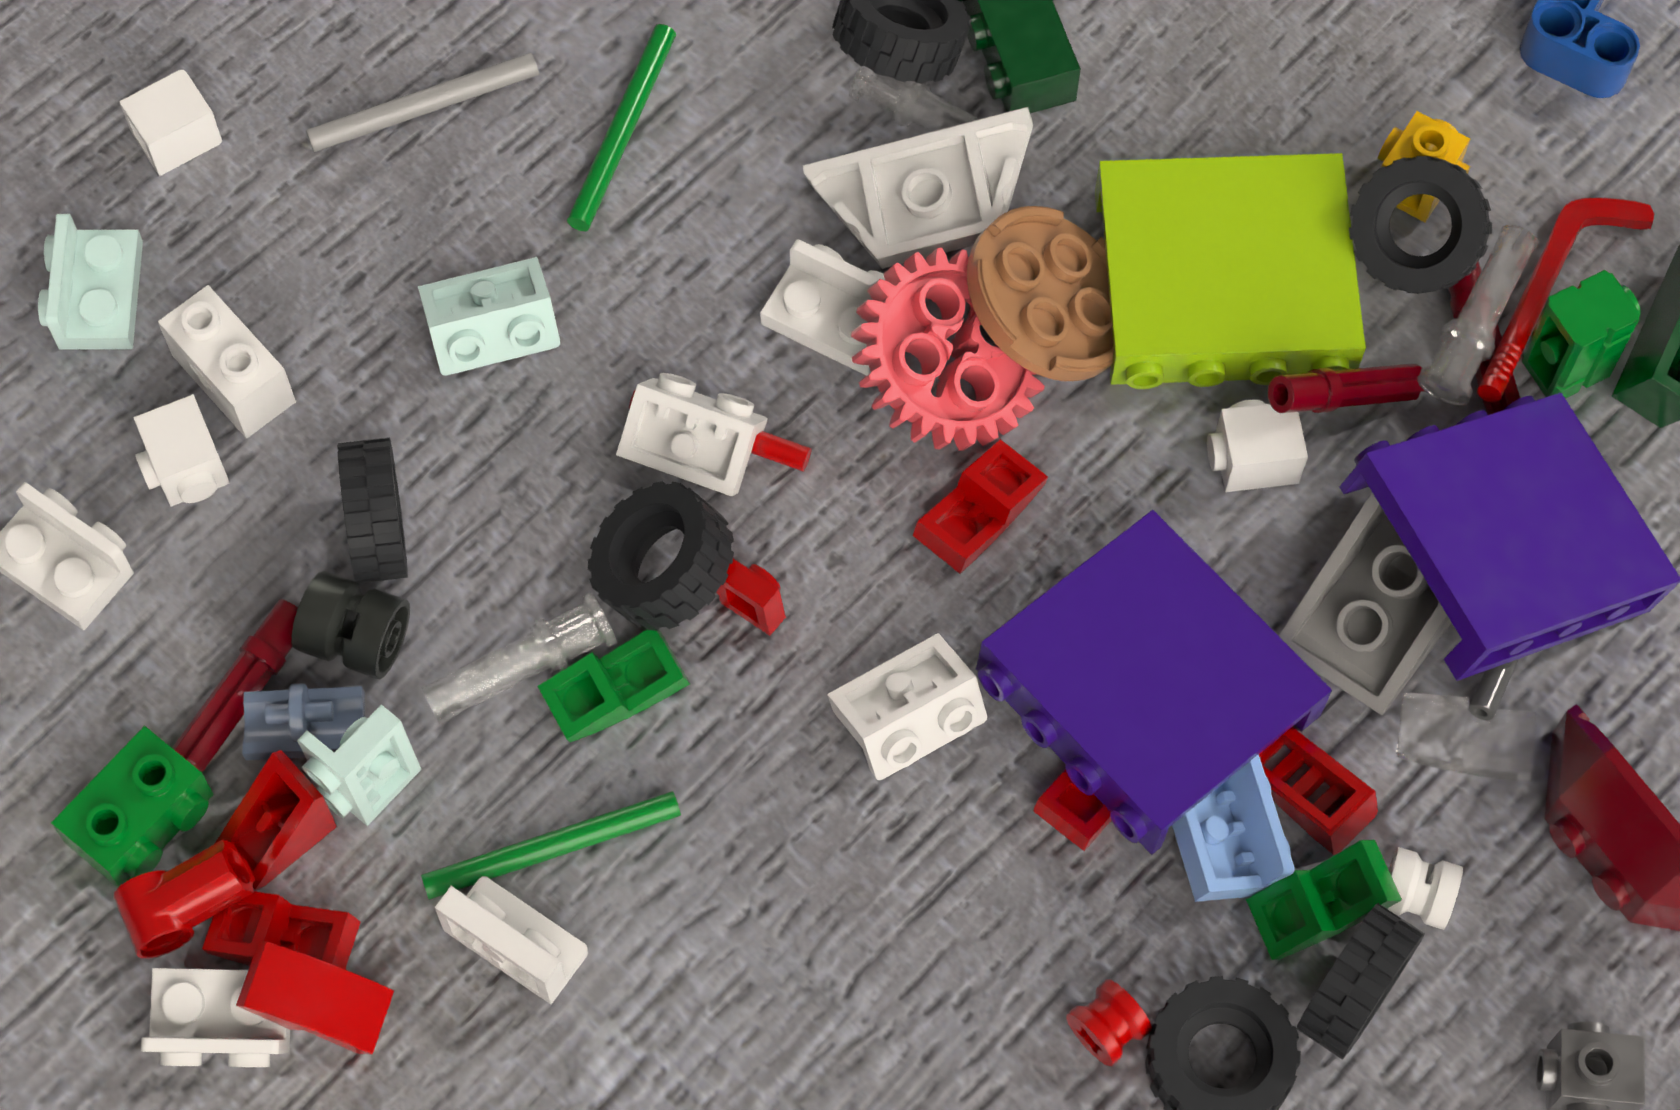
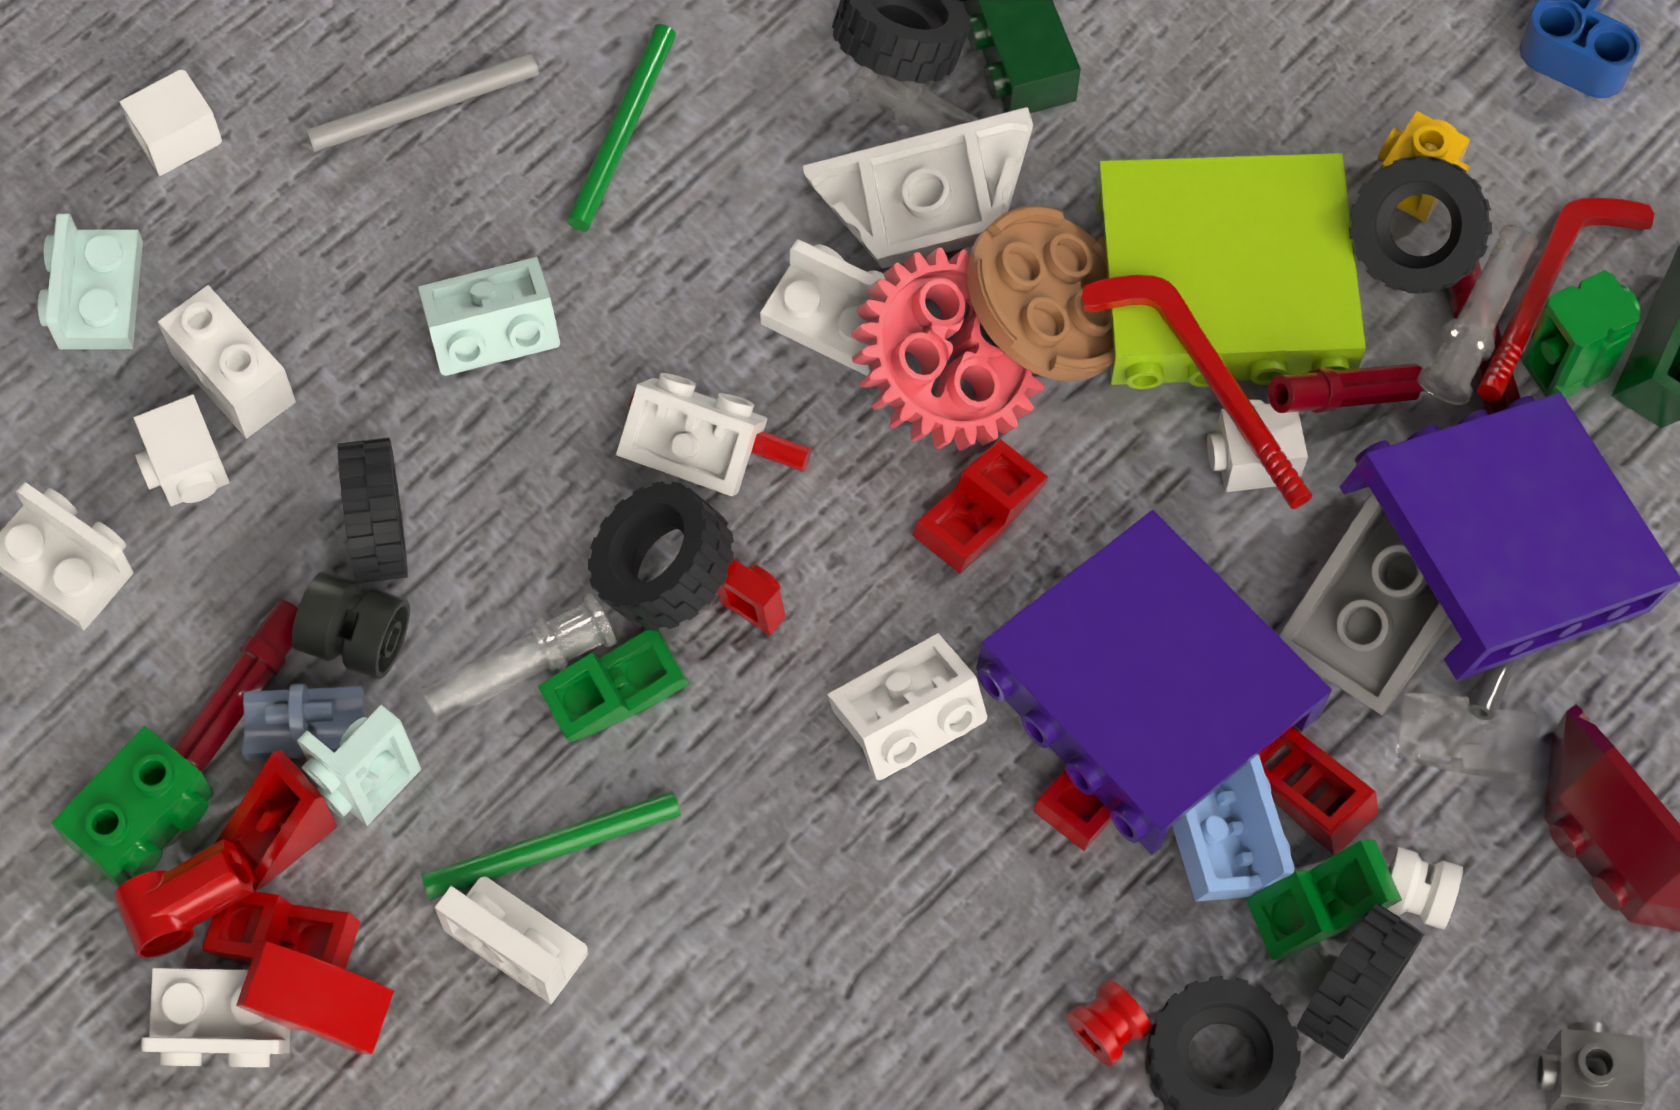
(1171, 306): none -> red piece

